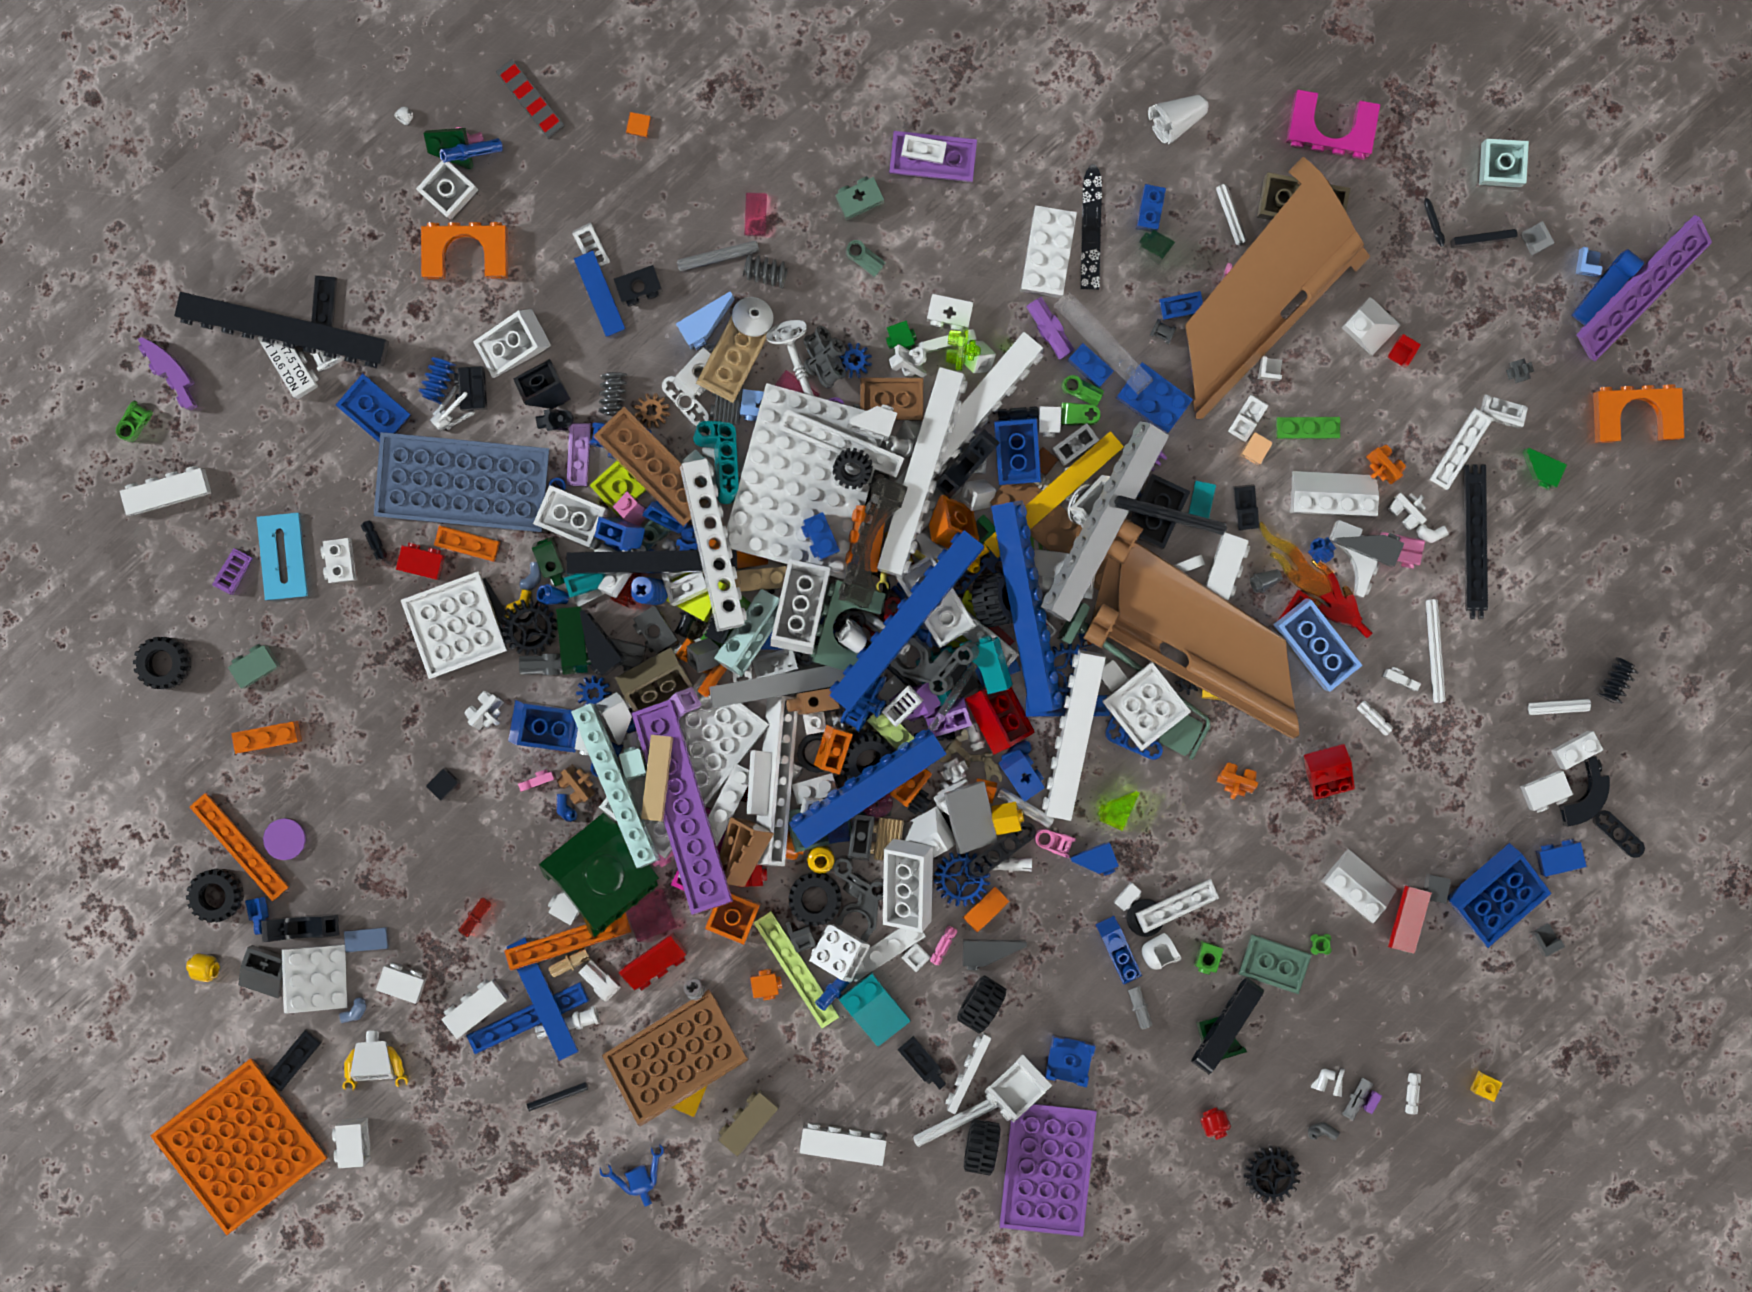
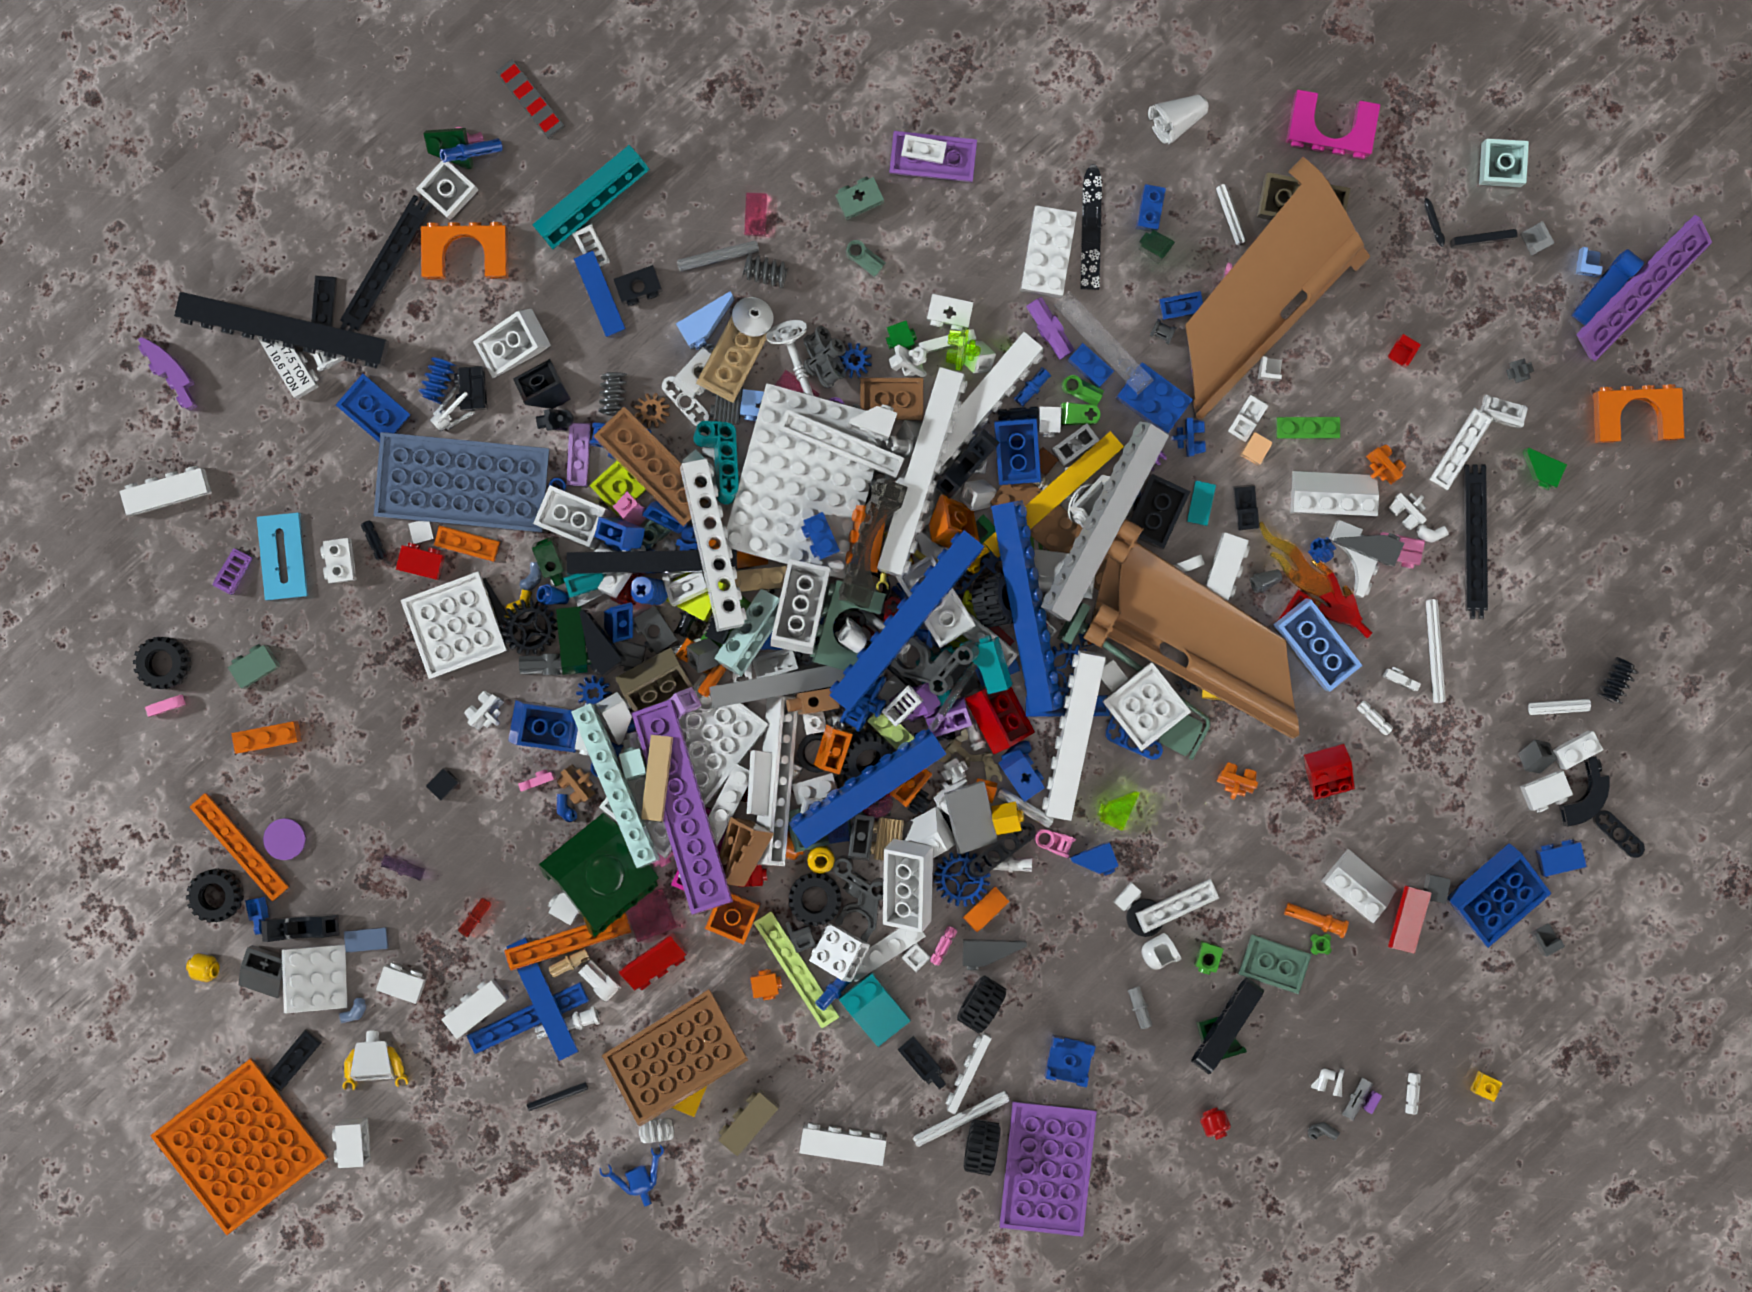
(133, 420): bright green piece -> none
(165, 705): none -> bright pink beam
(385, 265): none -> black hinge
(402, 867): none -> clear purple pin
(404, 115): white hinge -> none
(421, 531): none -> white tile
(591, 197): none -> teal brick
(619, 622): none -> blue slope
(638, 124): orange tile -> none
(656, 1131): none -> white gear
(697, 993): light grey bush -> none
(849, 479): black tyre -> none
(1017, 1089): white panel -> none
(1032, 386): none -> blue pin
(1118, 950): blue slope -> none
(1170, 515): black axle -> none
(1191, 427): none -> blue hips
(1281, 1174): black gear -> none
(1326, 922): none -> orange pin
(1371, 326): white slope -> none
(1537, 756): none -> dark grey panel

